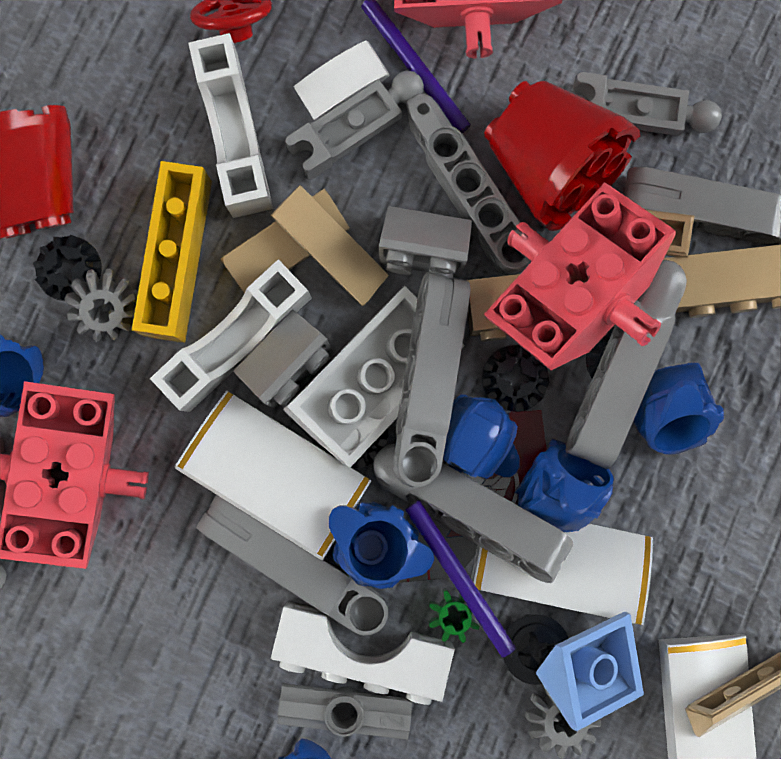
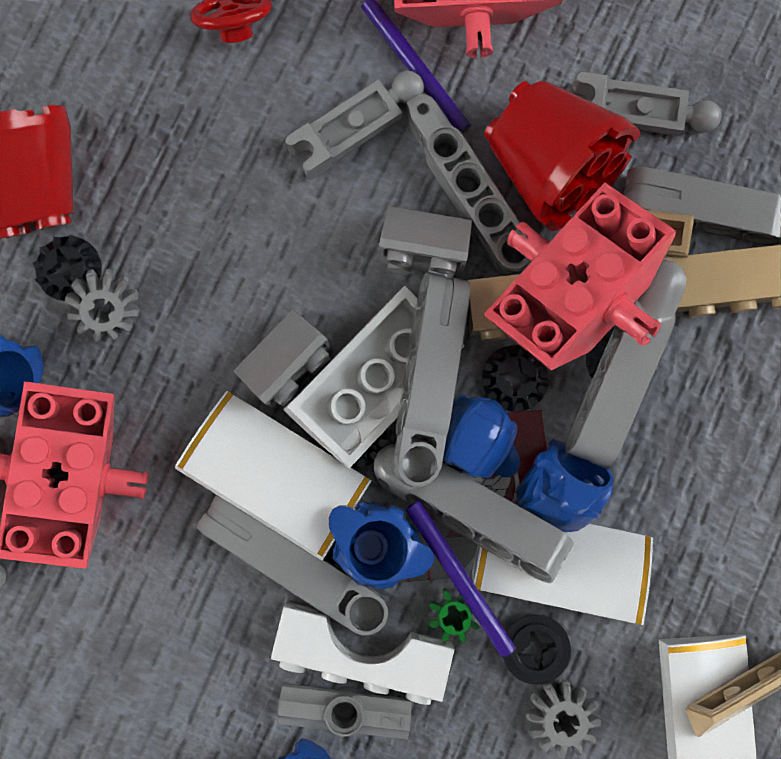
(172, 252): yellow brick -> none
(210, 360): white arch -> none
(232, 125): white arch -> none
(273, 243): tan slope -> none
(329, 245): tan slope -> none
(340, 79): white slope -> none
(593, 672): light blue slope -> none
(678, 410): blue piece -> none

